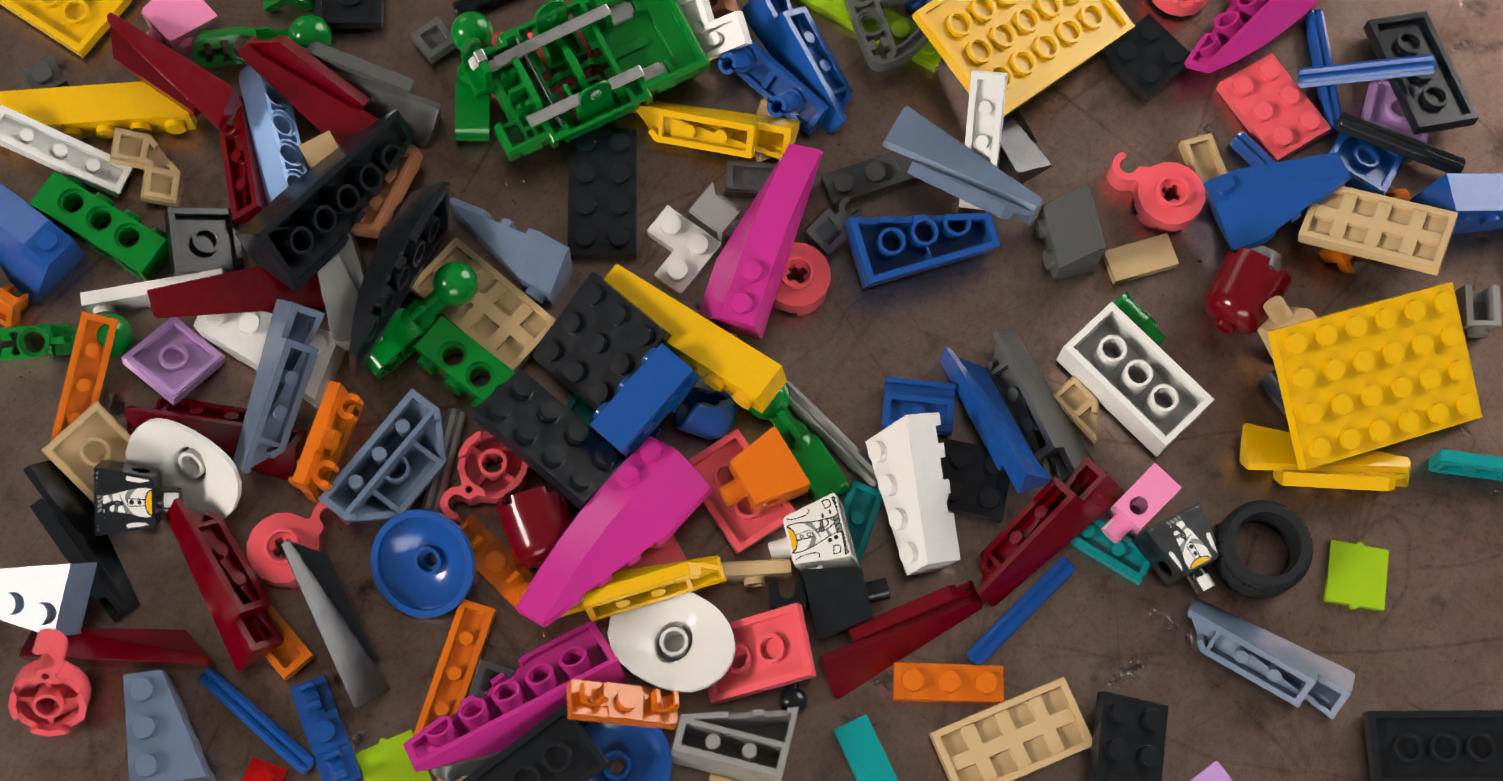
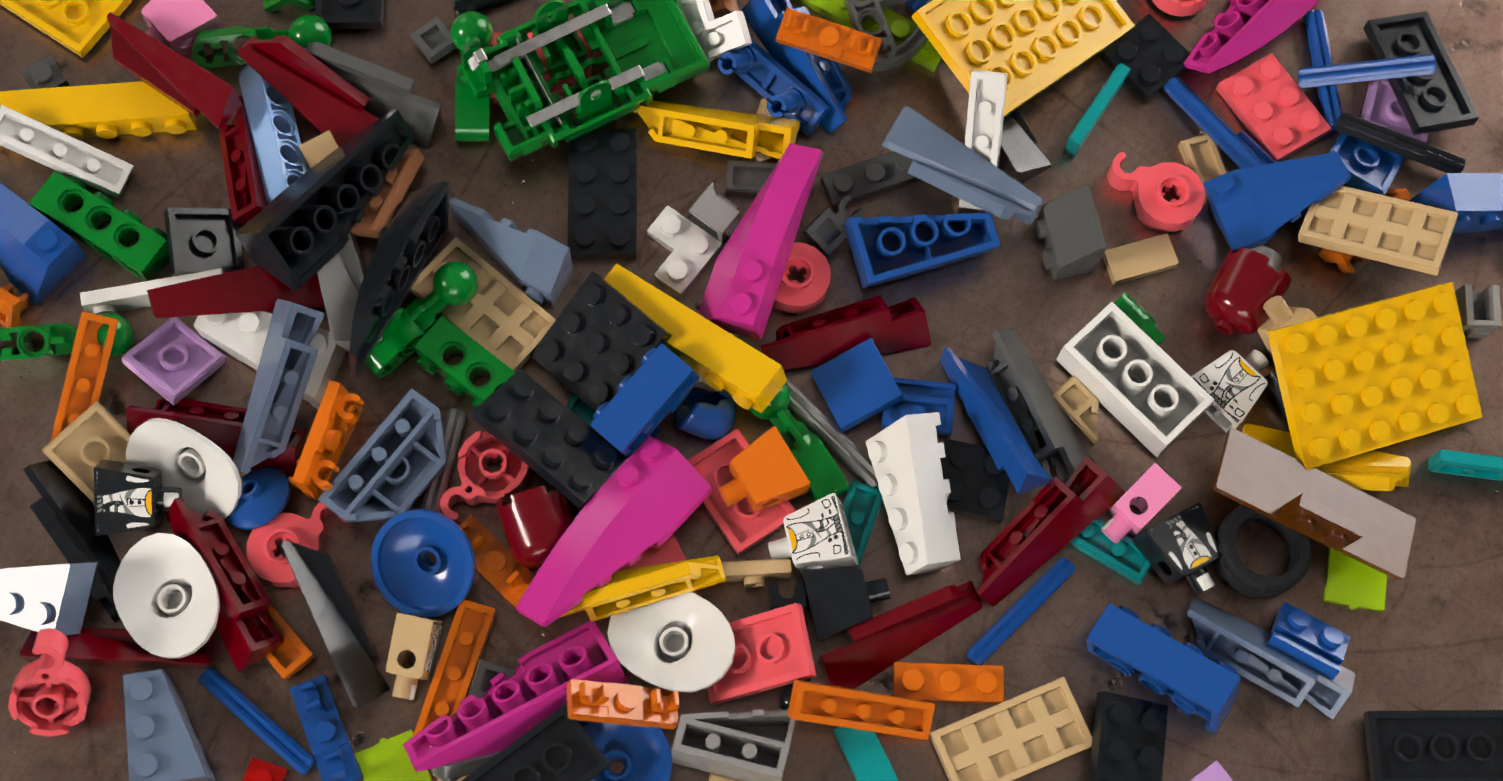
(143, 152): tan tile -> none
(166, 596): none -> white hat
(262, 498): none -> blue dish
(416, 636): none -> tan torso
(828, 40): none -> orange plate
(836, 331): none -> dark red wedge
(857, 385): none -> blue tile
(860, 710): none -> orange plate
(1096, 110): none -> teal tile
(1165, 665): none -> blue wedge
(1211, 124): none -> blue axle
(1234, 386): none -> torso
(1309, 640): none -> blue plate
(1315, 504): none -> bracket

